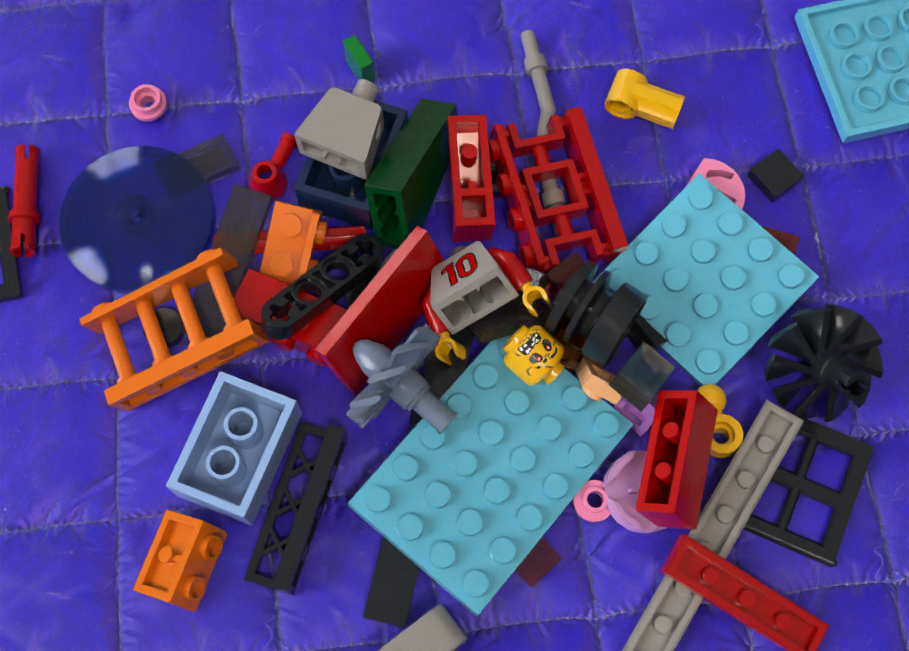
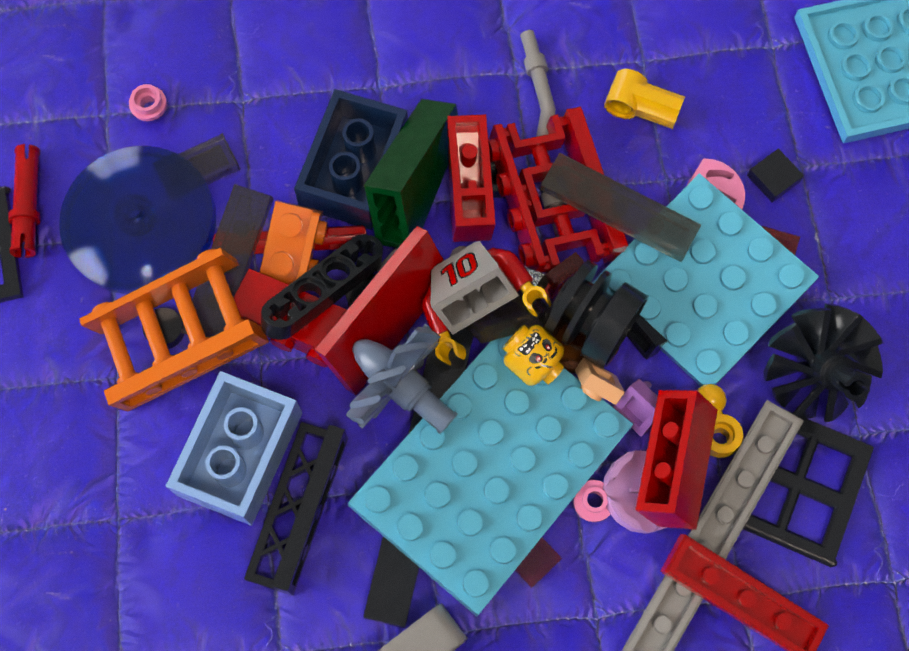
(180, 560): orange bracket -> none
(277, 183): red bar -> none
(344, 129): light grey torso -> none
(358, 59): green tile -> none
(620, 207): none -> clear smoke tile
(642, 376): clear smoke tile -> none

